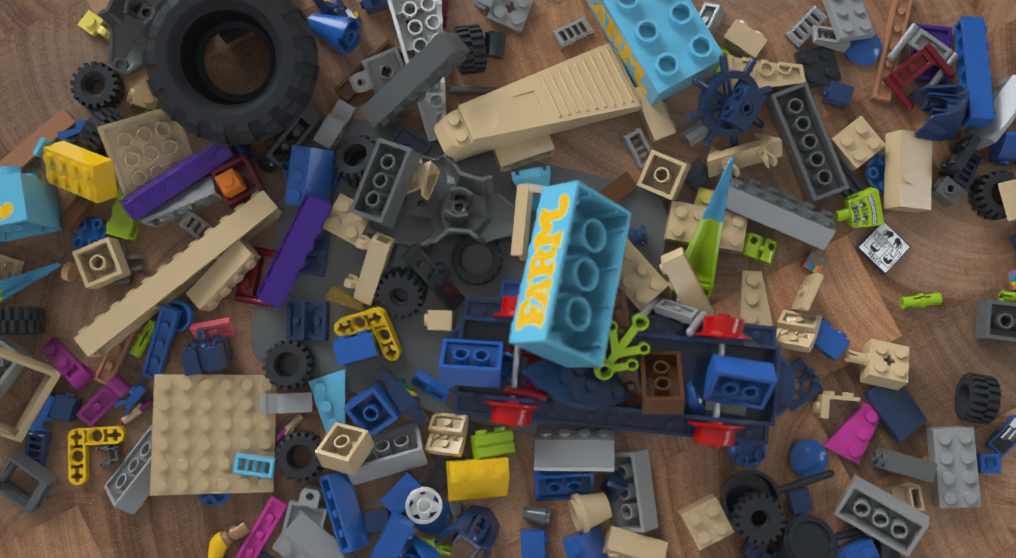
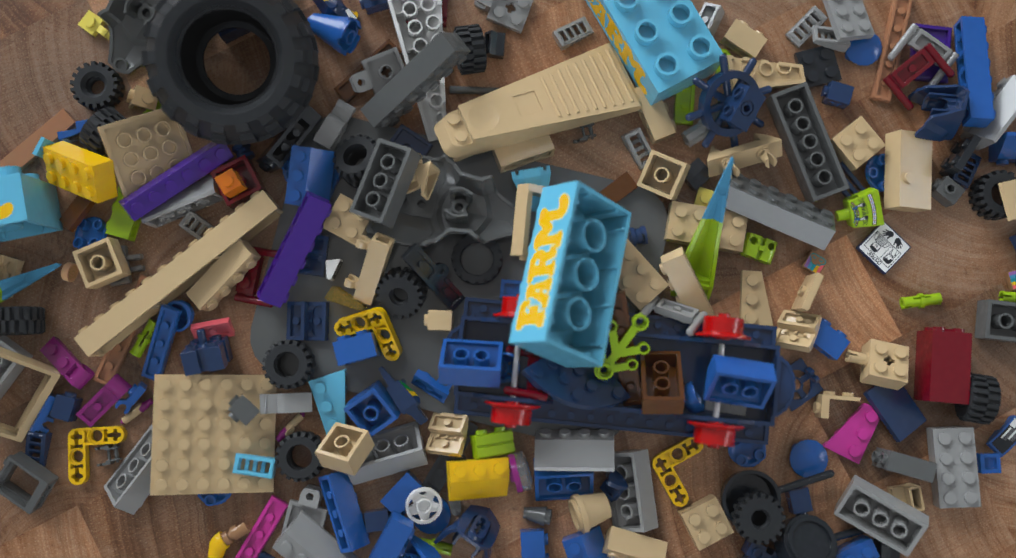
(242, 409): none -> dark grey brick
(332, 268): none -> white slope
(520, 471): none -> clear piece
(585, 137): none -> dark grey piece
(670, 462): none -> yellow beam
(683, 105): none -> lime tile
(943, 365): none -> dark red brick

